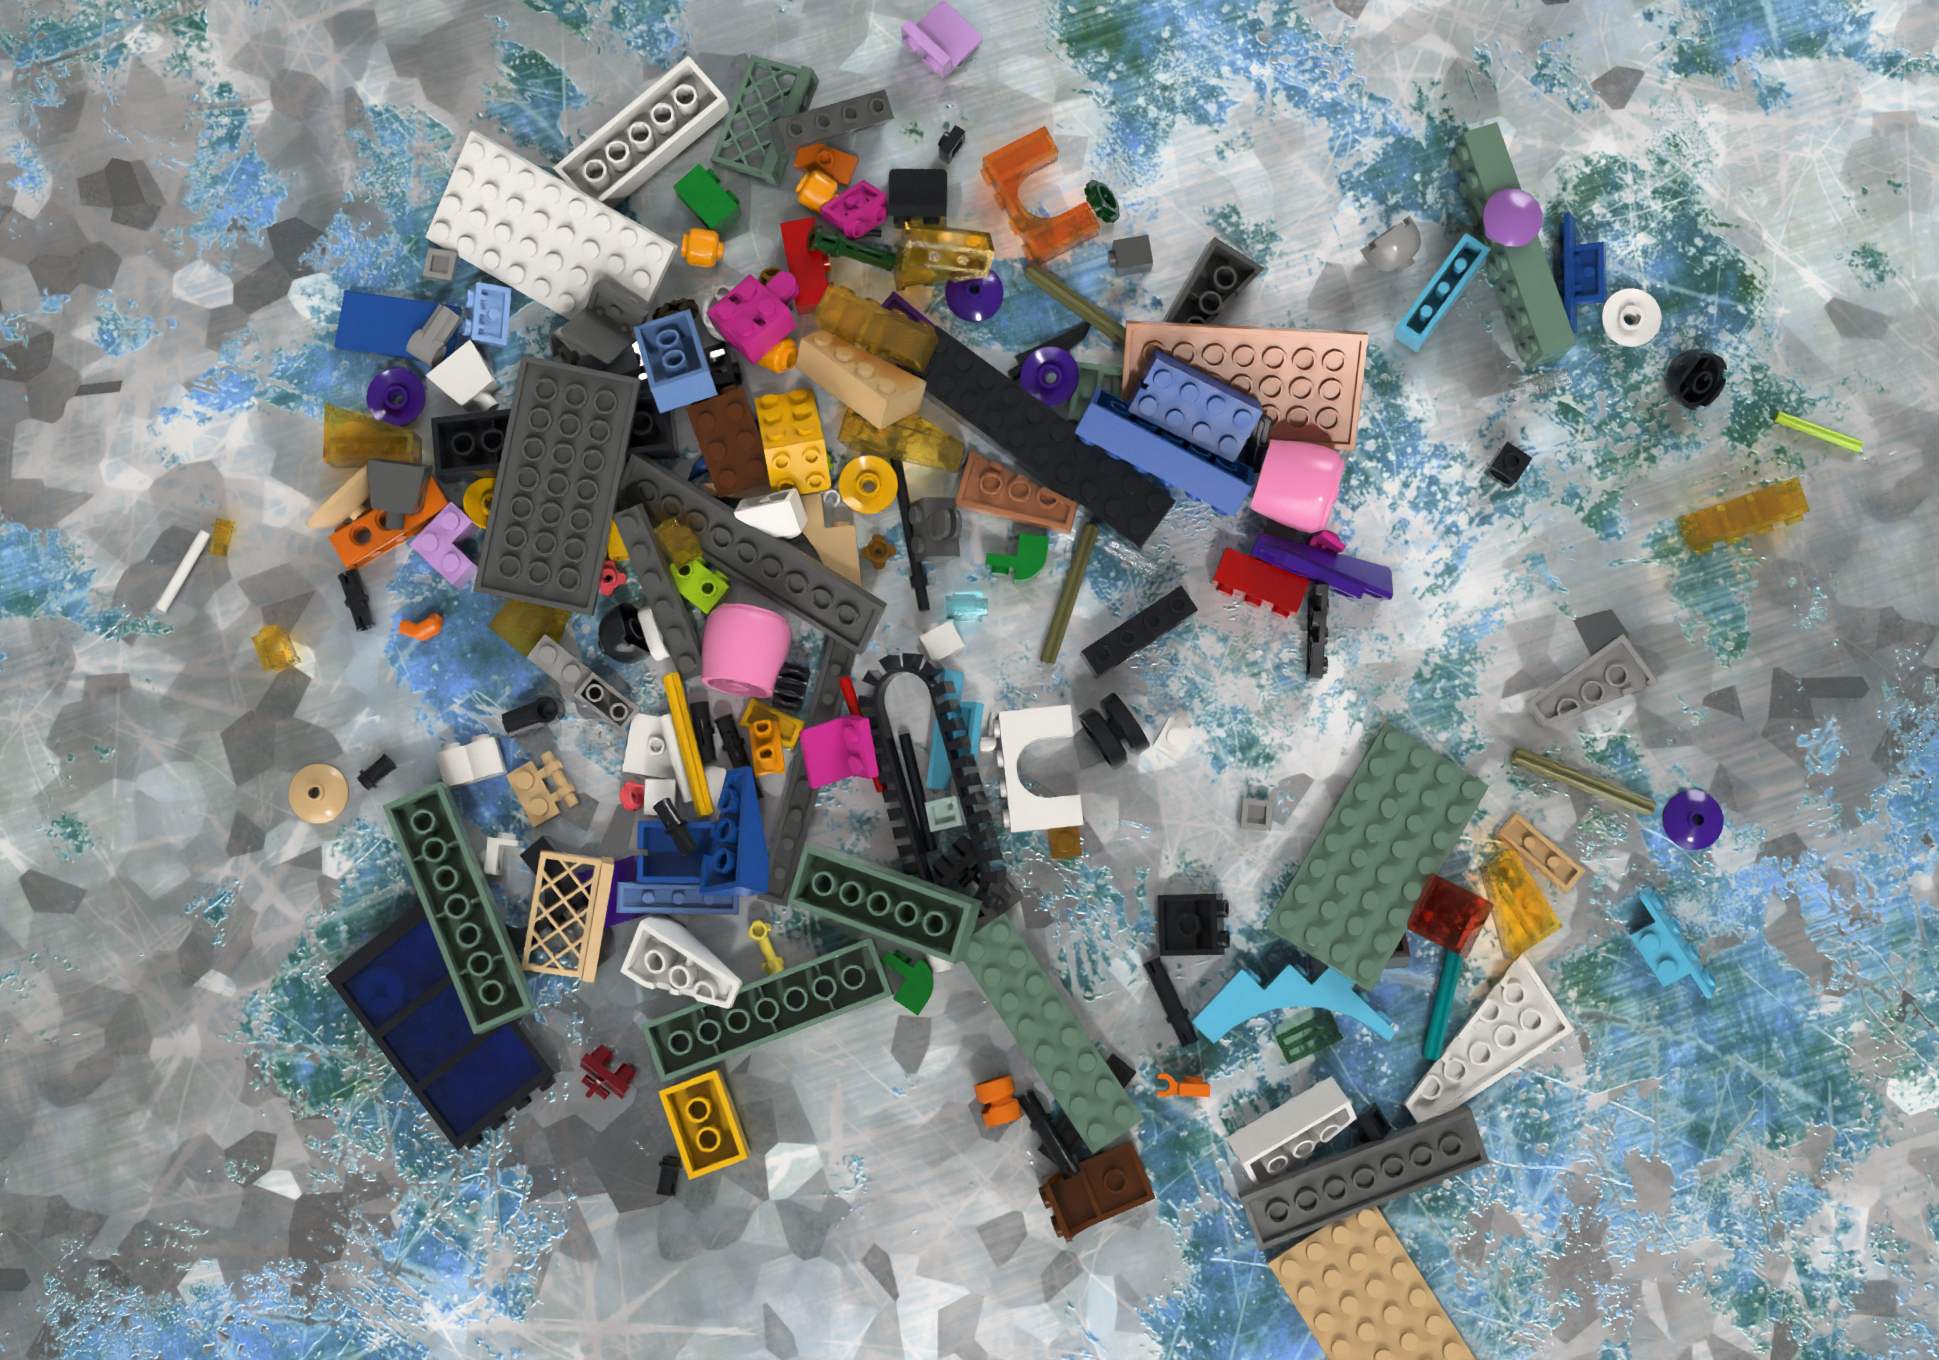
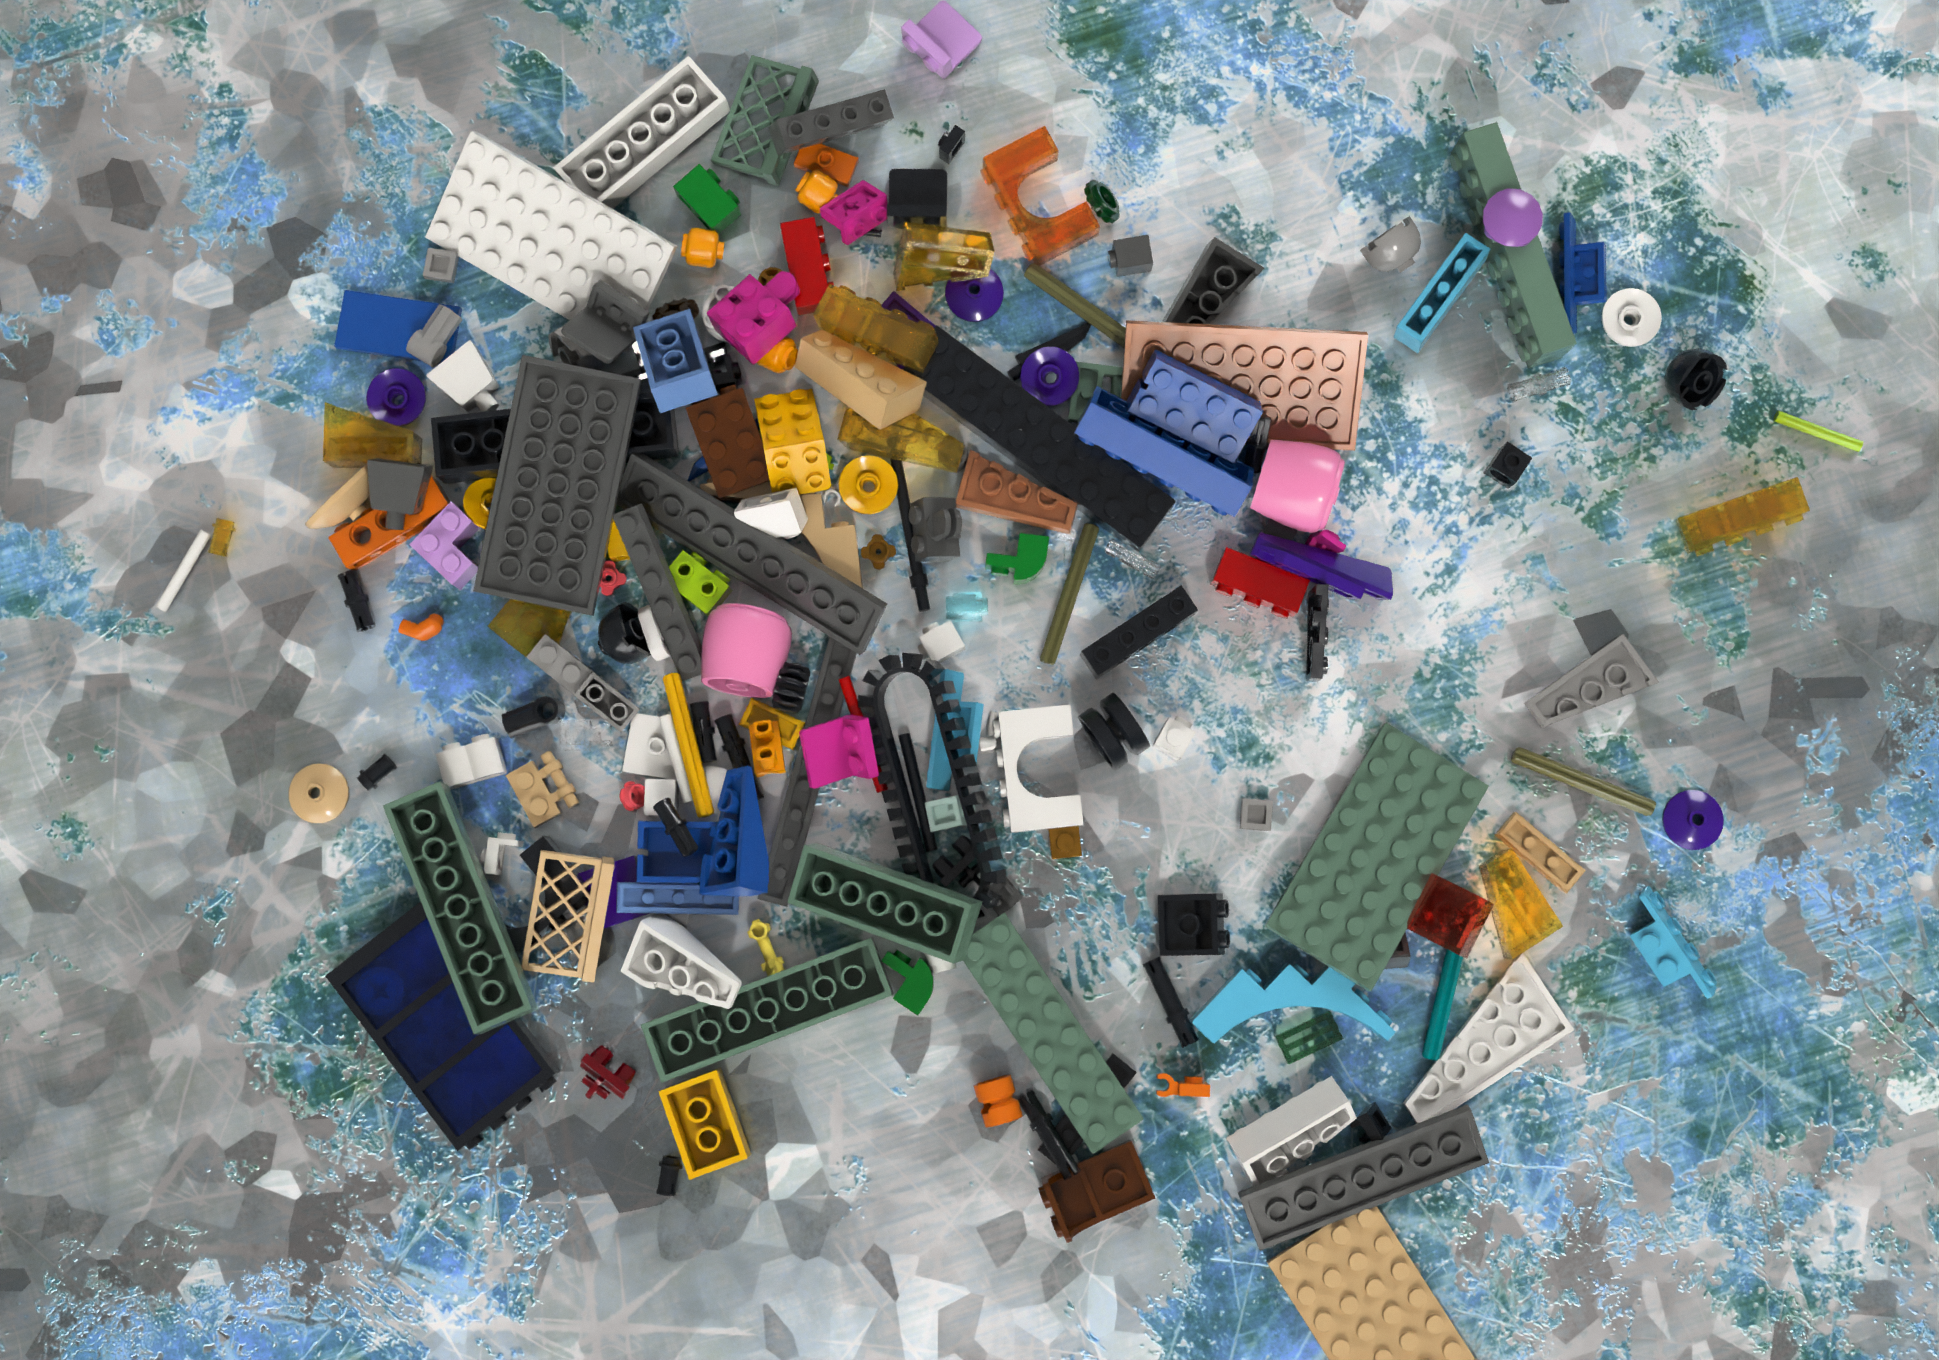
(265, 644): clear yellow brick -> none
(487, 314): light blue bracket -> none
(678, 542): clear yellow brick -> none
(839, 246): dark green pin -> none

